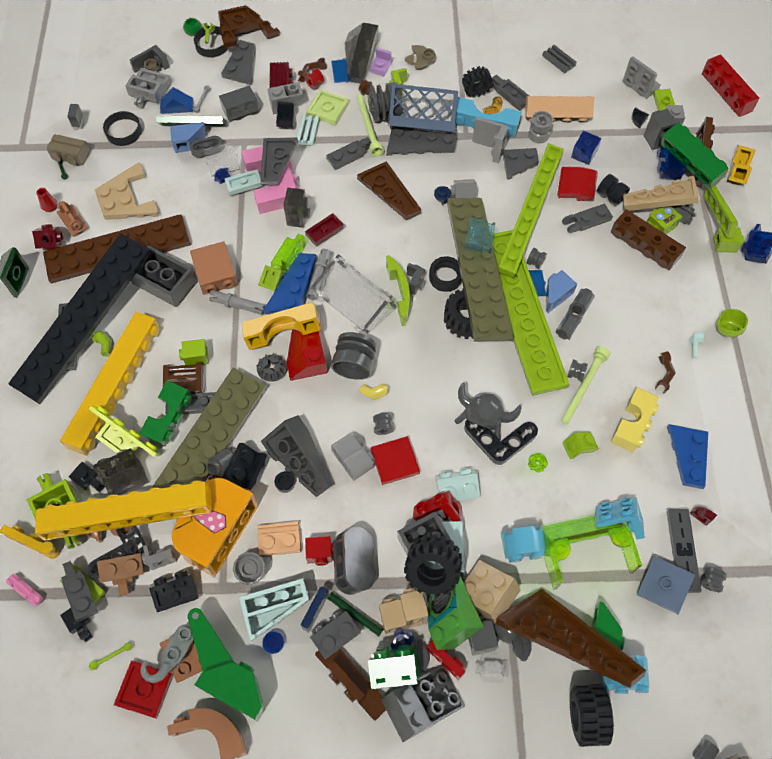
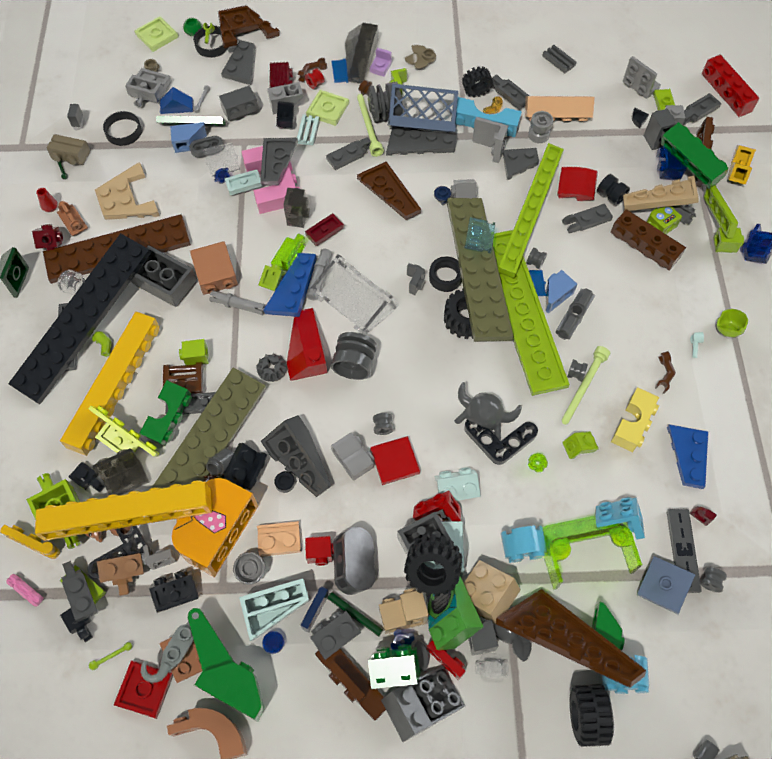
(70, 282): none -> clear head
(155, 53): dark grey bracket -> none
(156, 34): none -> yellowish green tile
(260, 330): yellow arch -> none
(375, 392): light yellow arm -> none
(396, 272): lime slope -> none
(586, 147): clear blue piece -> none
(701, 108): none -> dark grey hinge

